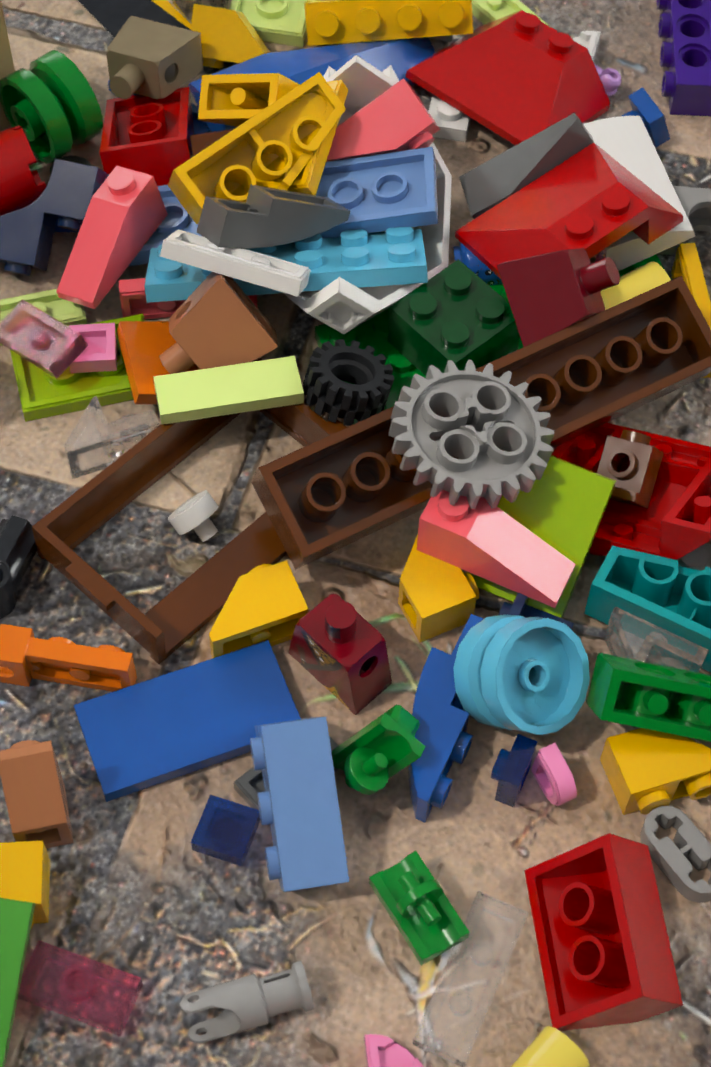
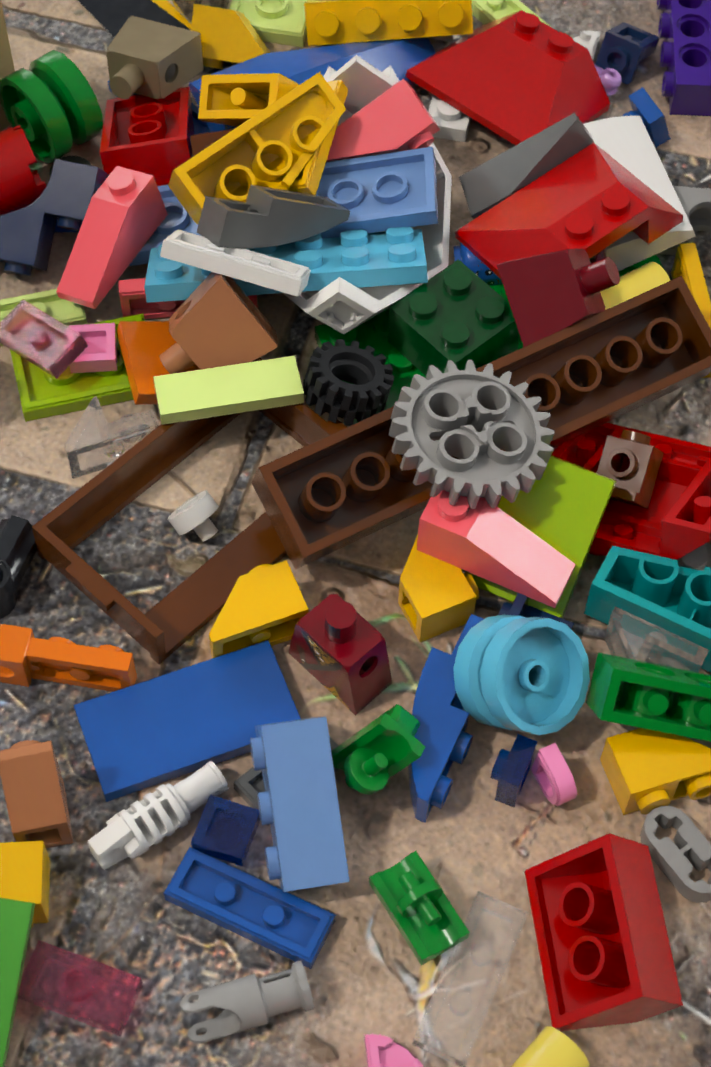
(155, 816): none -> white hinge
(250, 907): none -> blue tile
(625, 48): none -> dark blue bracket

